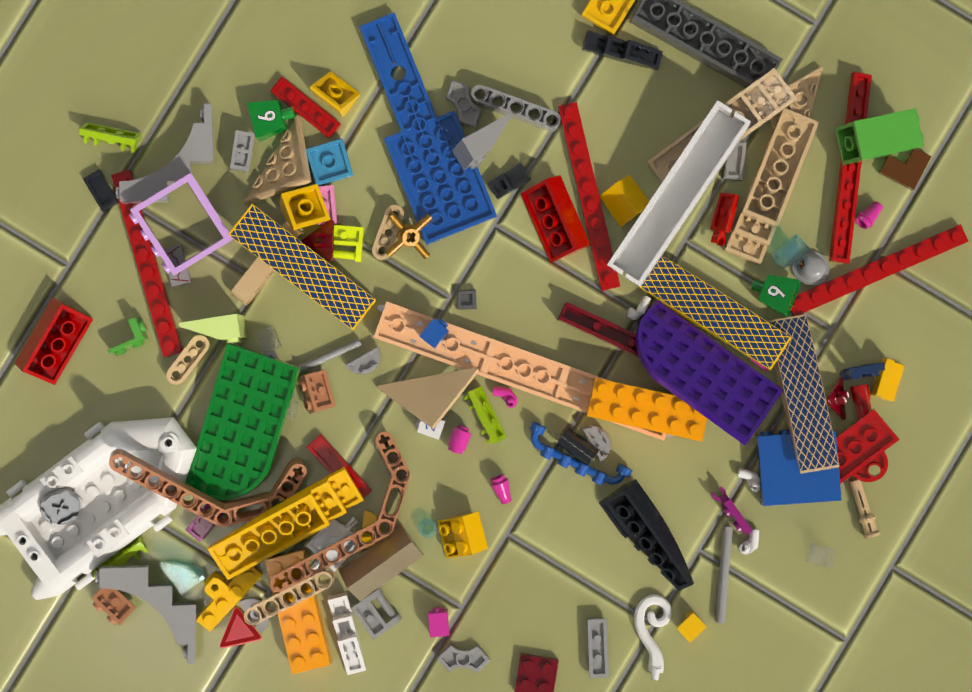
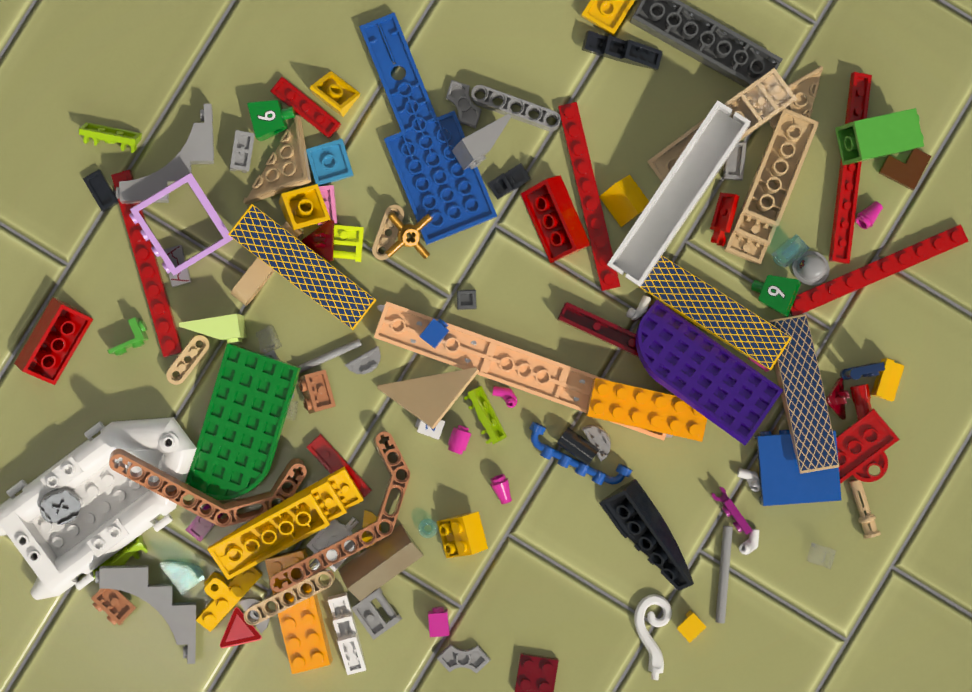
(597, 648): light grey plate -> none

